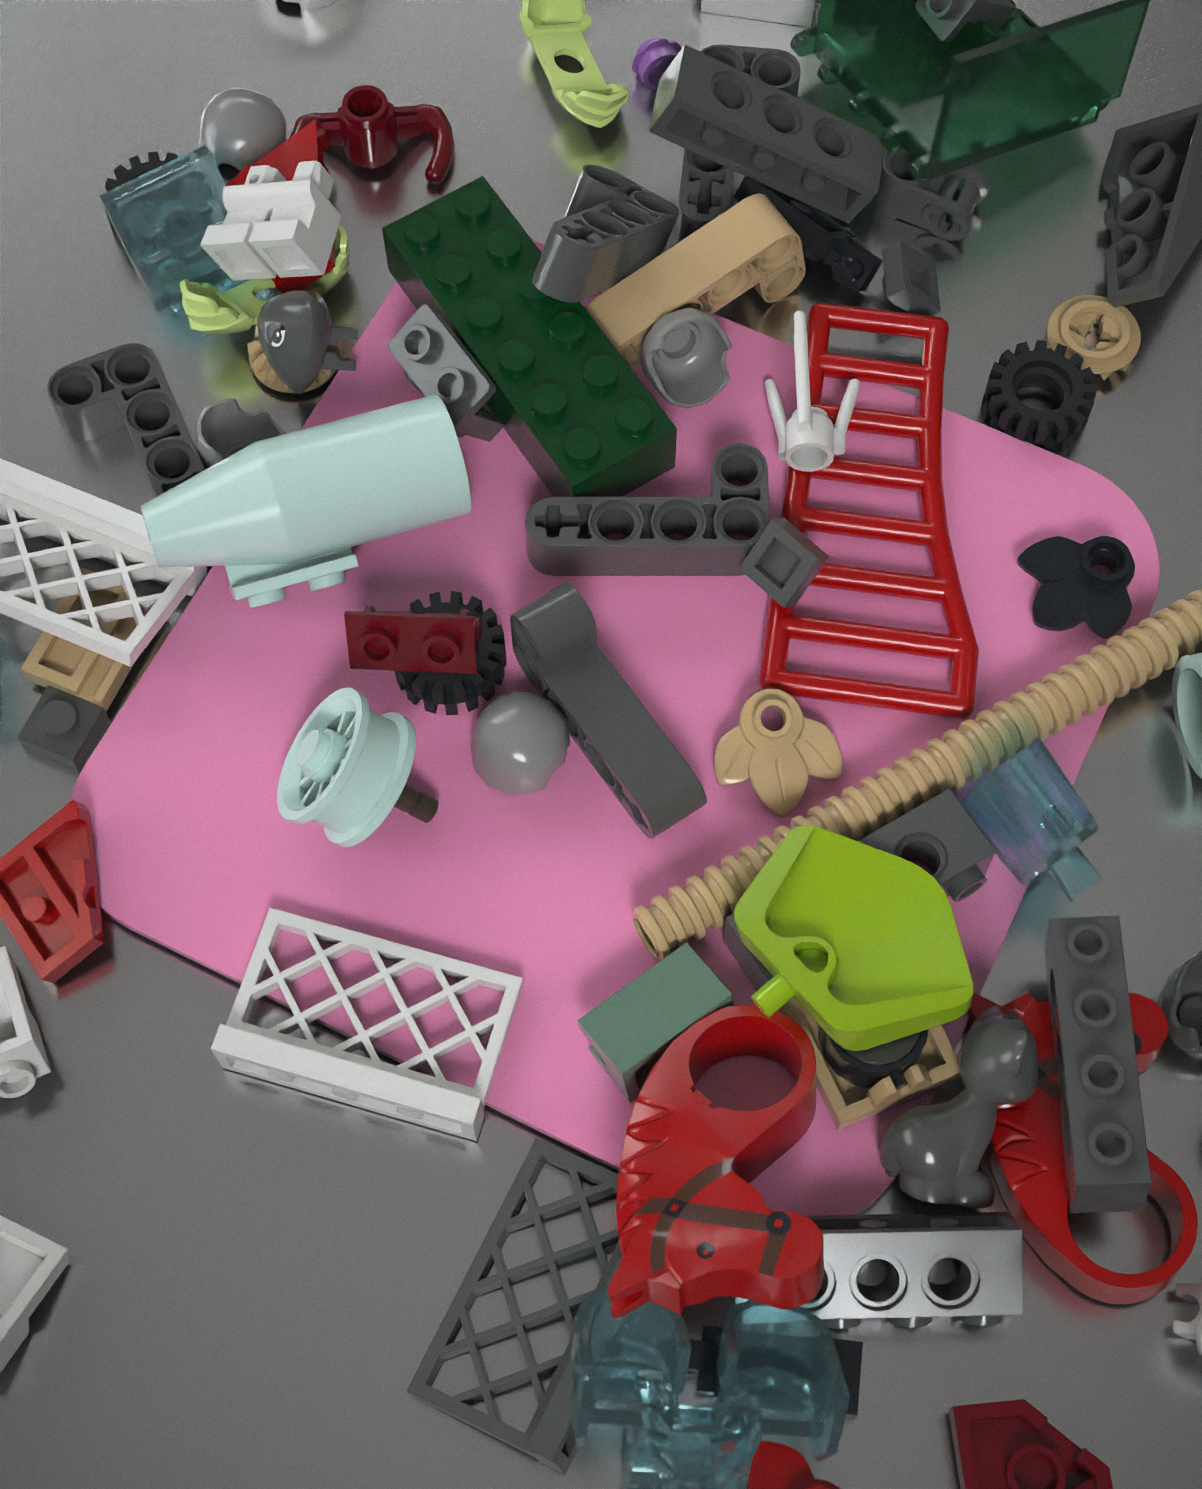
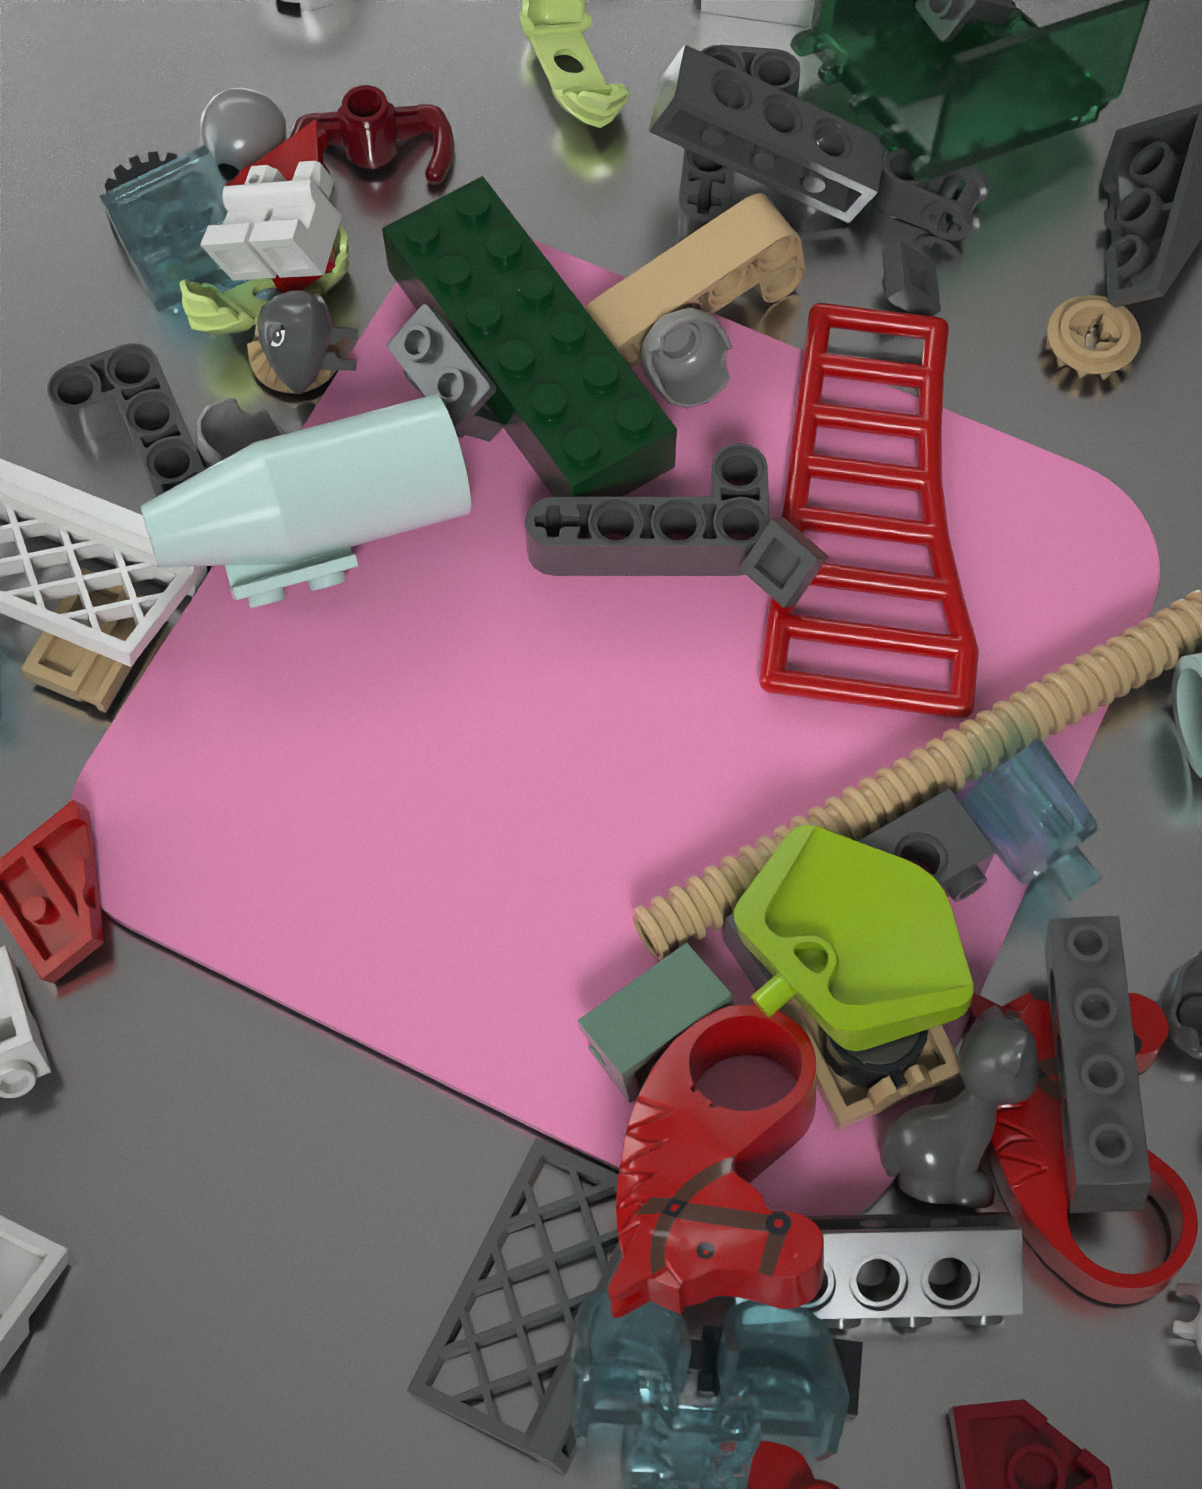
(62, 727): dark grey plate -> none
(351, 770): light aqua wheel -> none
(355, 1078): white fence -> none
(413, 641): dark red hinge -> none
(457, 688): black tyre -> none
(519, 743): light grey hair -> none
(604, 236): dark grey beam -> none
(613, 729): dark grey beam -> none
(653, 59): medium lavender plate -> none
(778, 759): tan plate -> none
(809, 435): white plant -> none
(821, 237): black hinge -> none
(1046, 371): black tyre -> none
(1074, 590): black plate -> none

